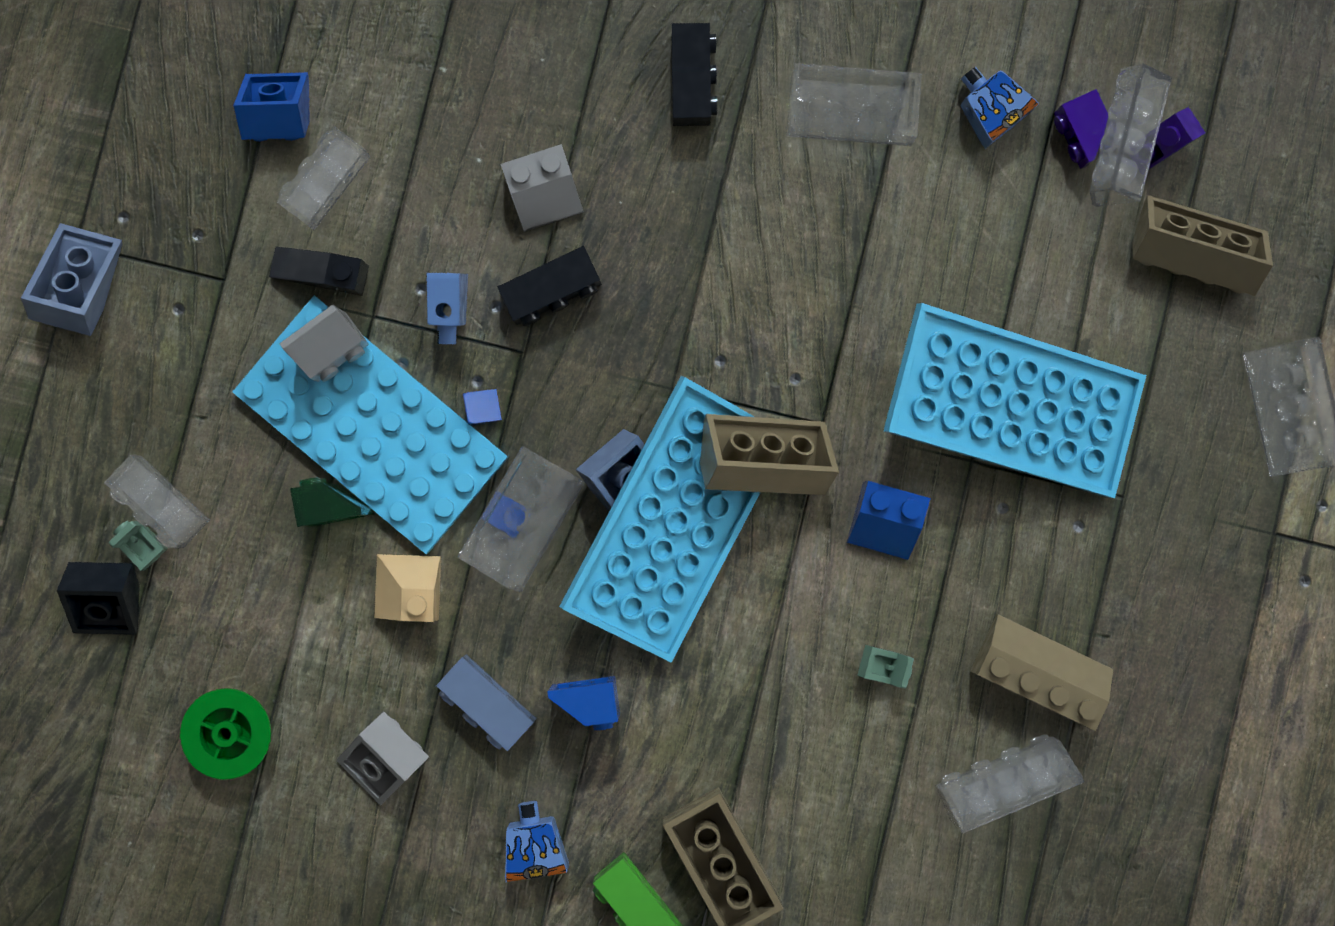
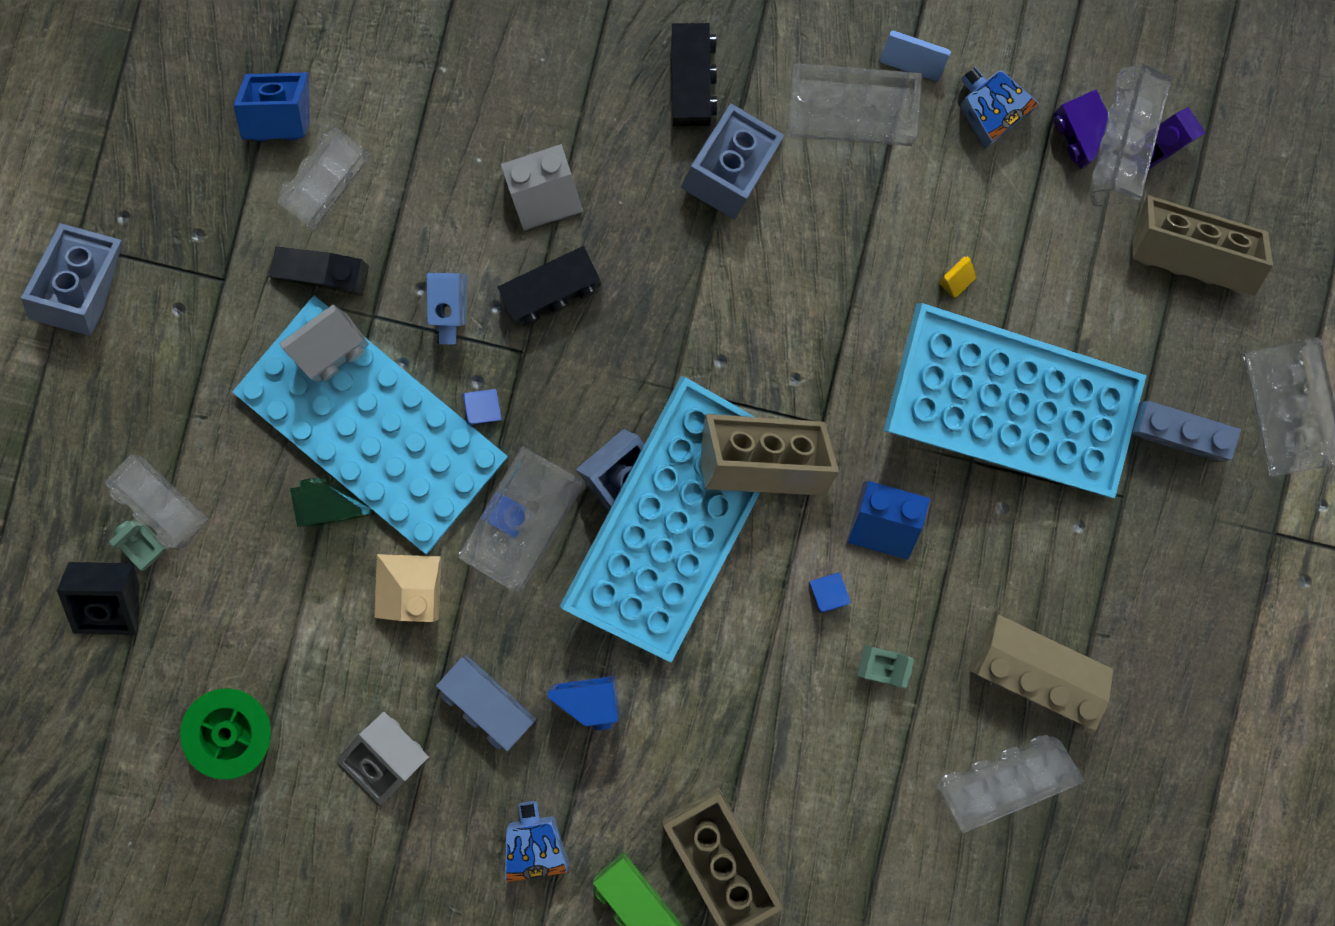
(732, 161): none -> sand blue slope
(829, 592): none -> blue slope
(914, 55): none -> light blue slope
(958, 277): none -> yellow slope
(1185, 431): none -> sand blue brick

